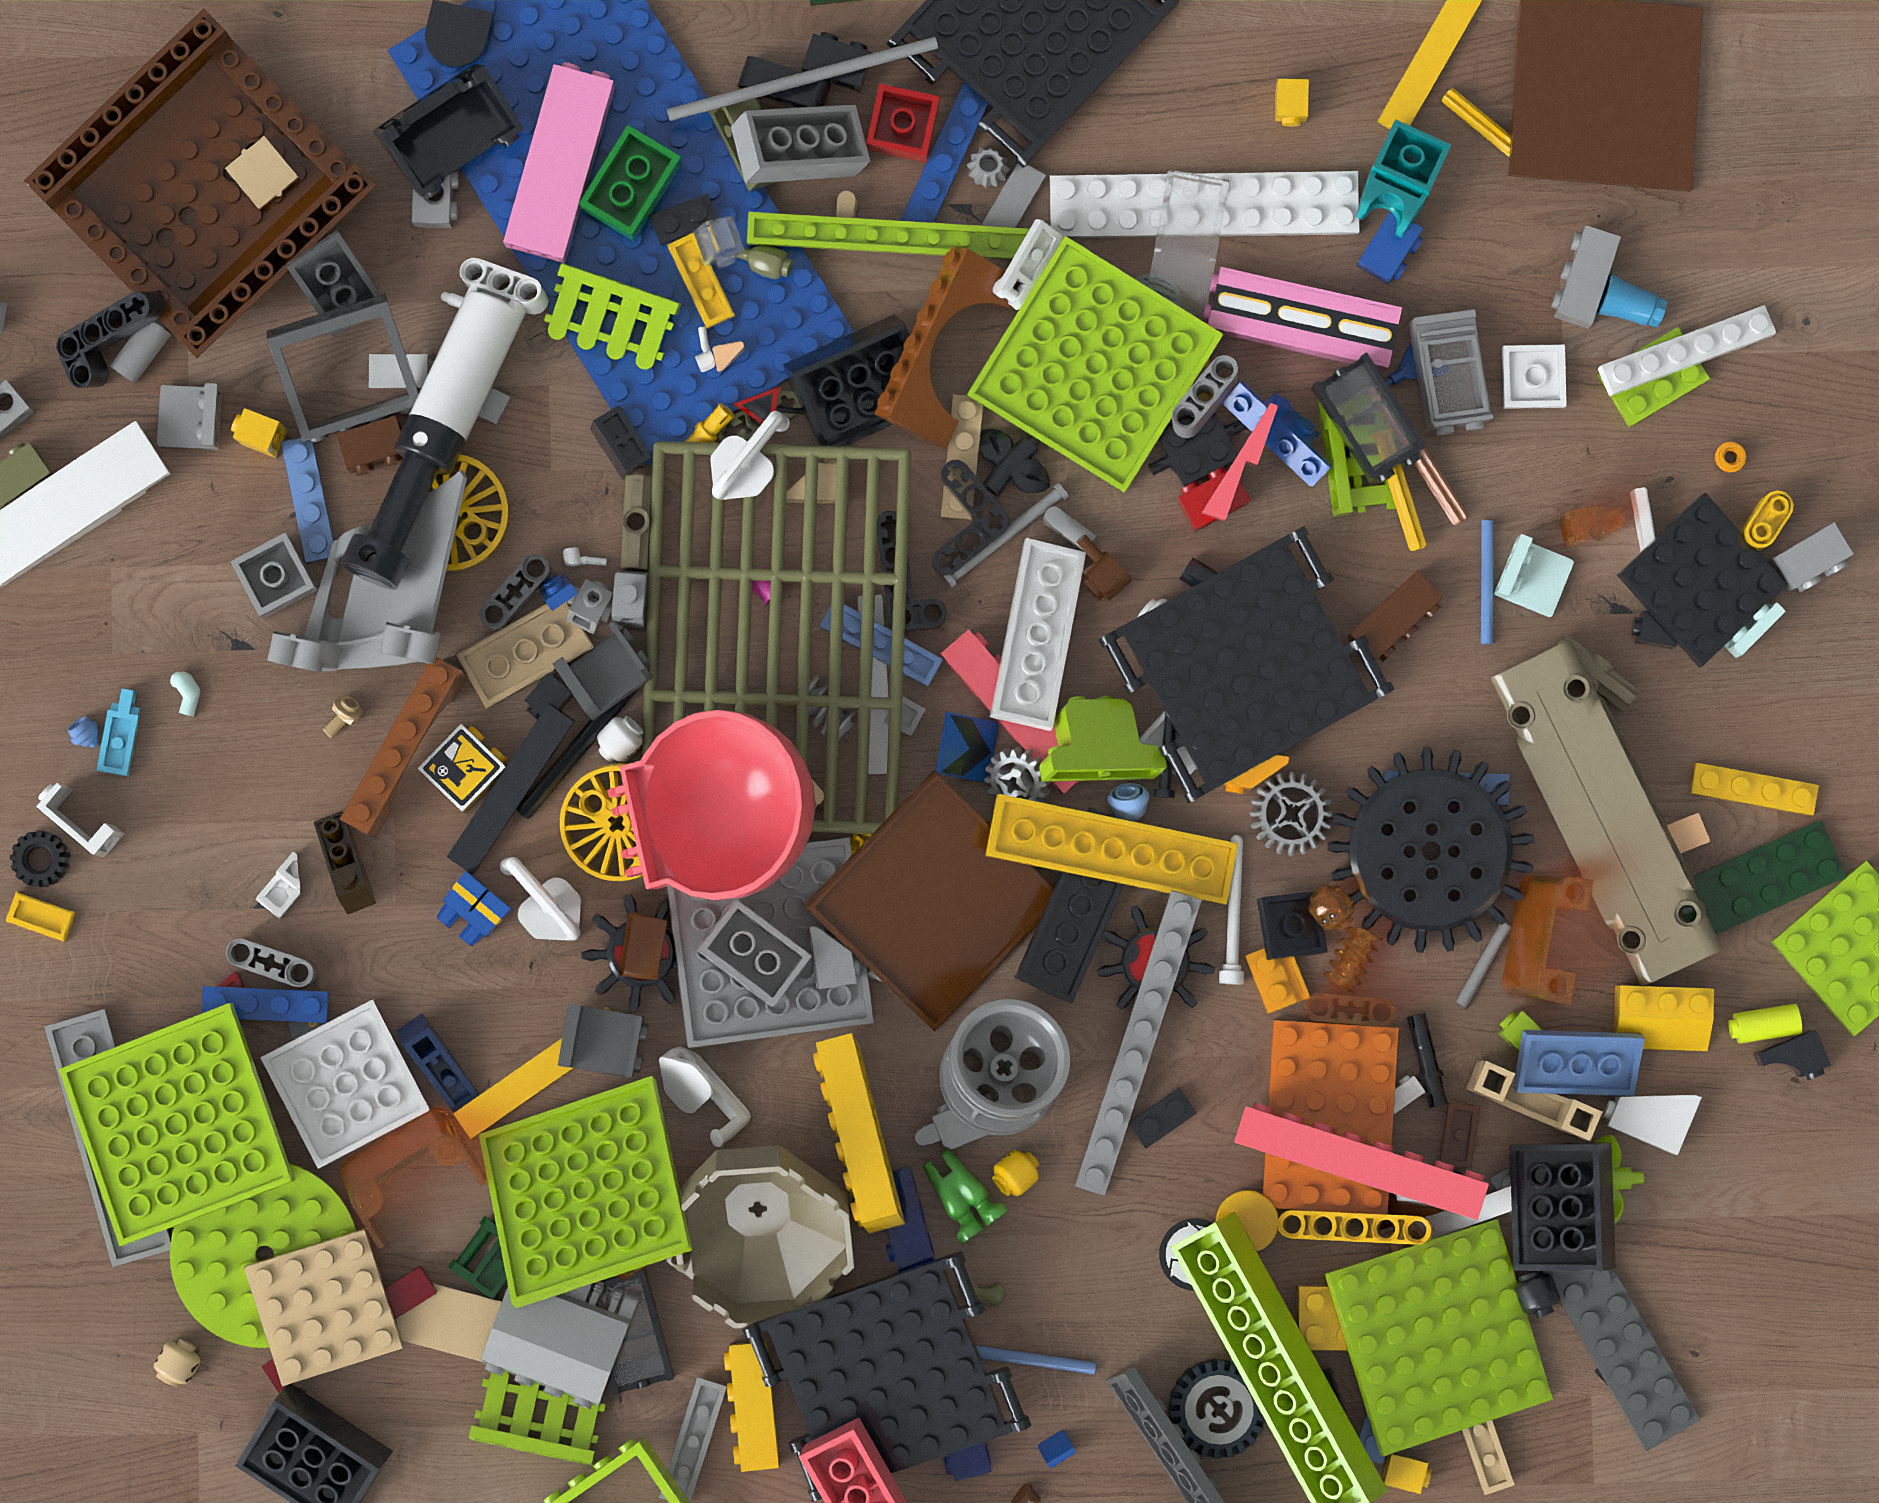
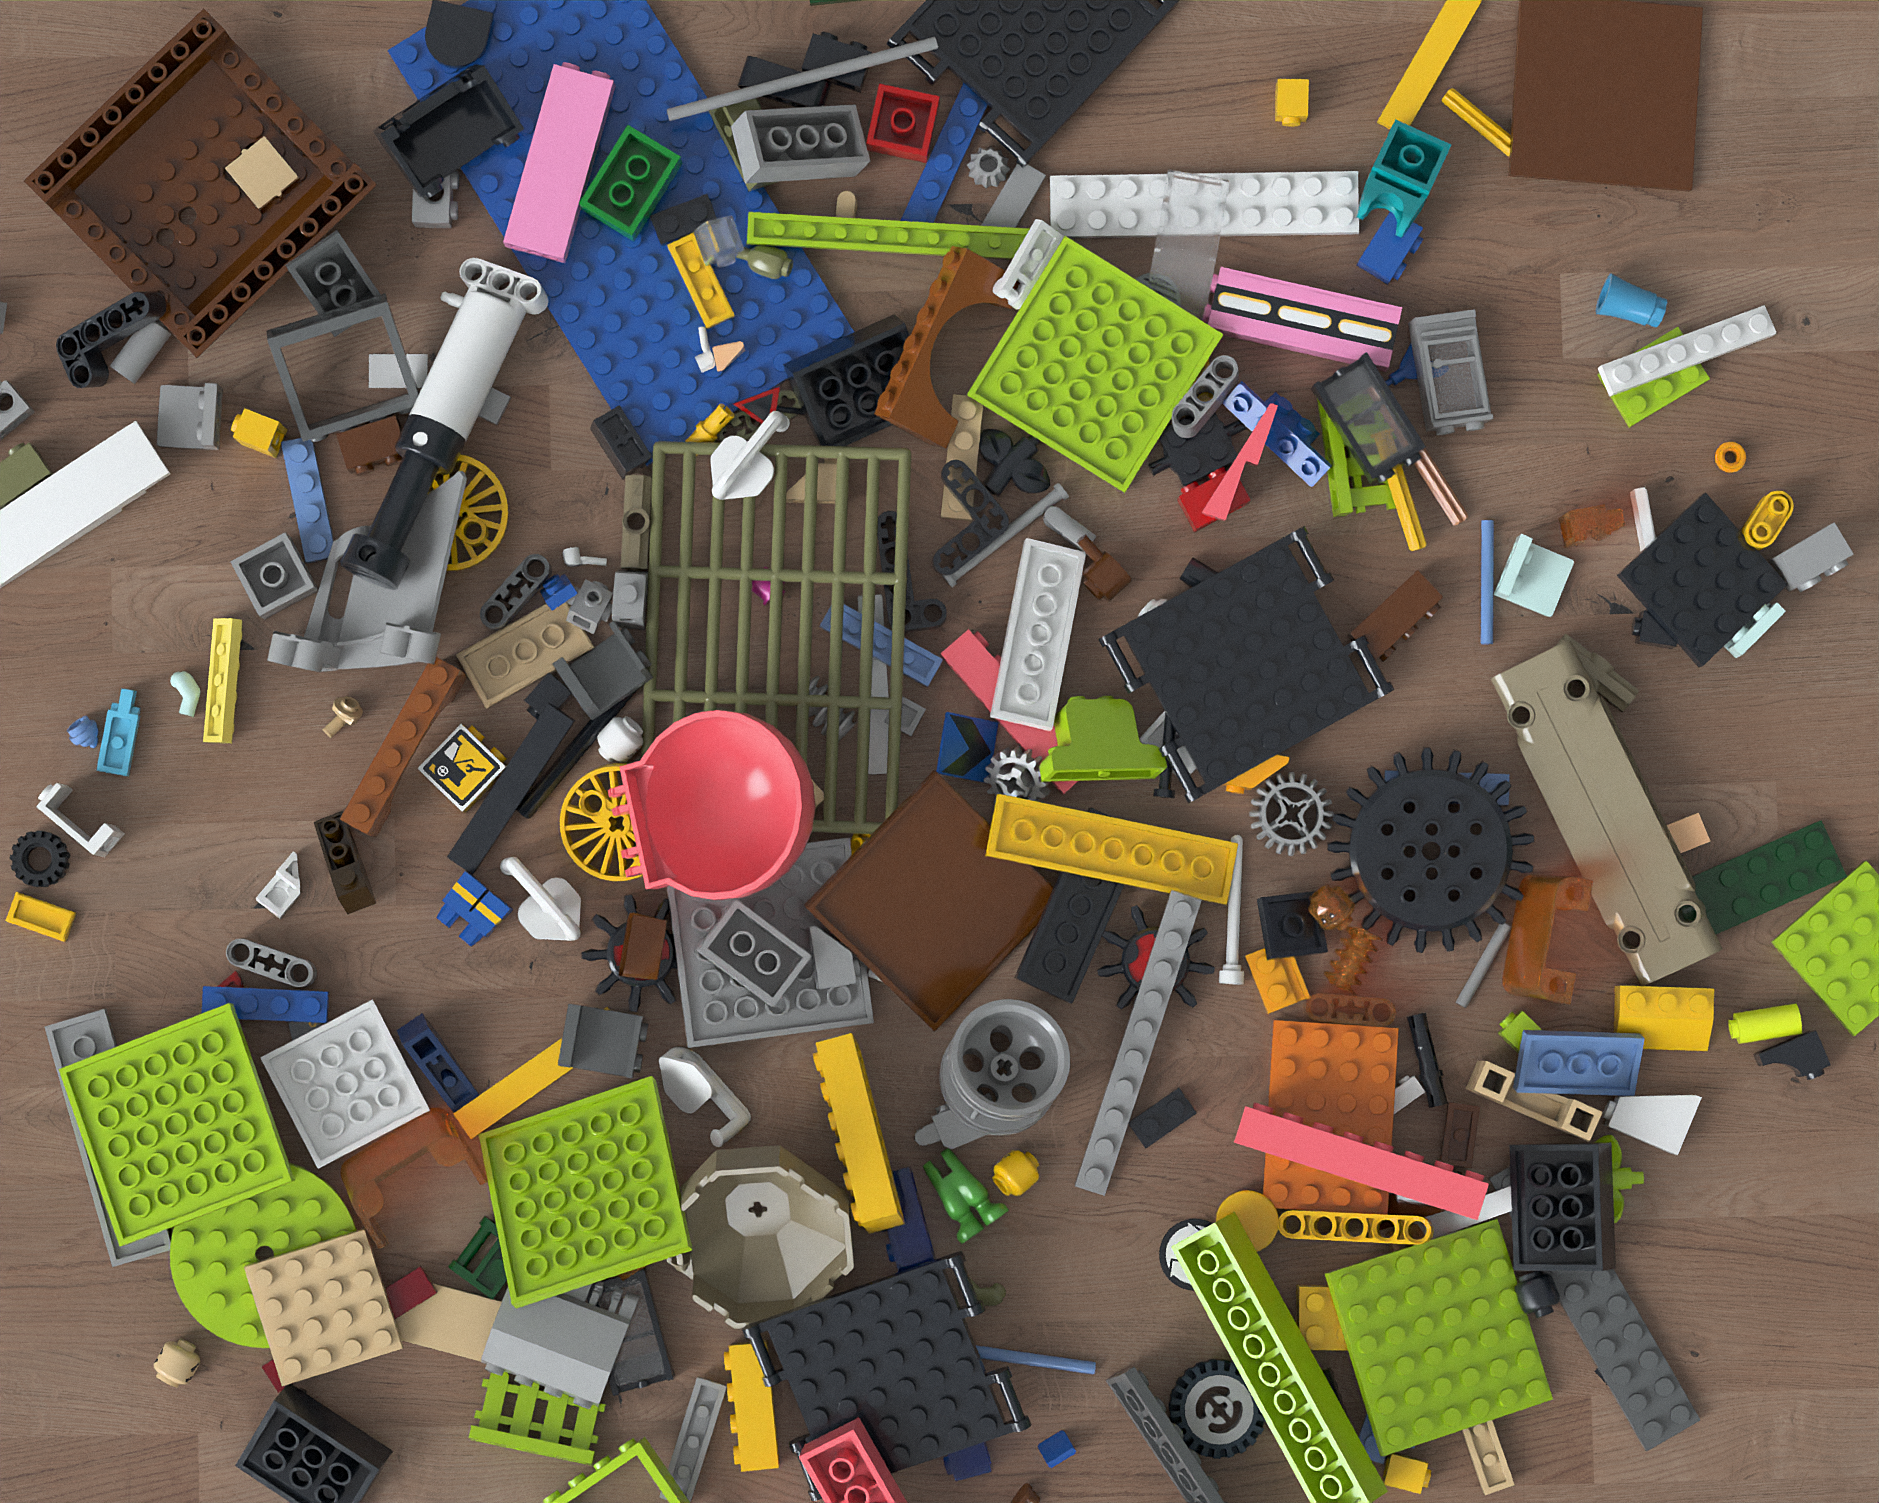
(222, 680): none -> light yellow plate
(627, 315): lime fence -> none
(1128, 801): light blue cone -> none
(1534, 376): white plate -> none
(1585, 276): light grey brick -> none
(1754, 789): yellow plate -> none

